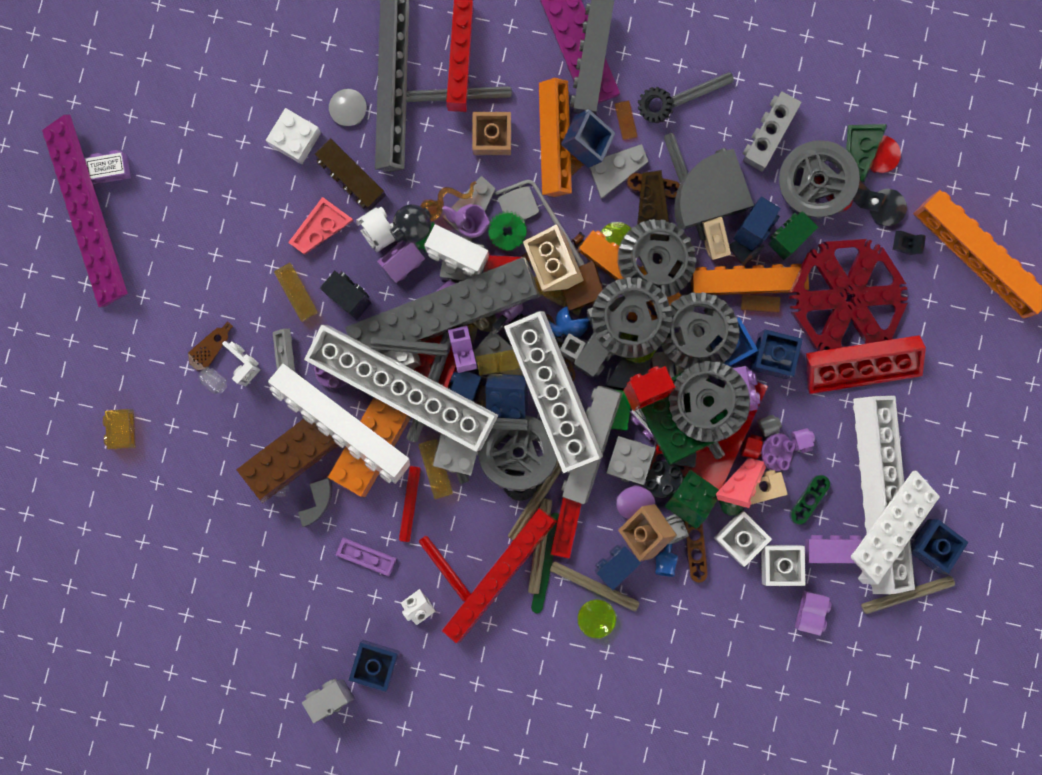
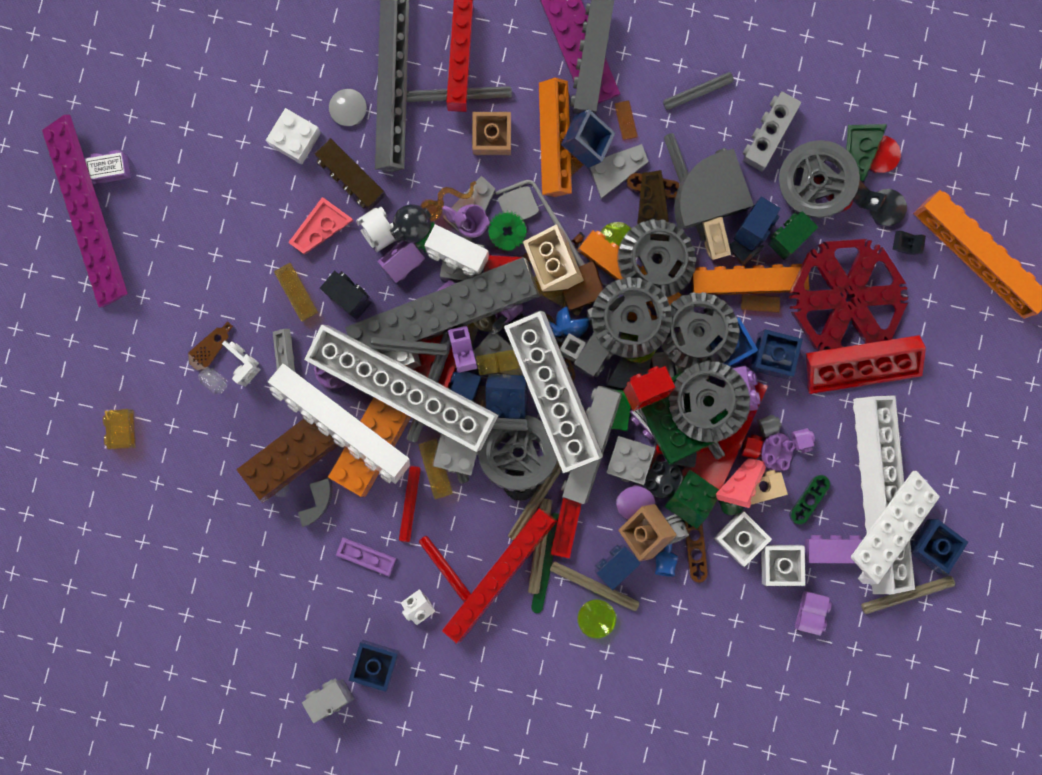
(666, 105): black tyre -> none

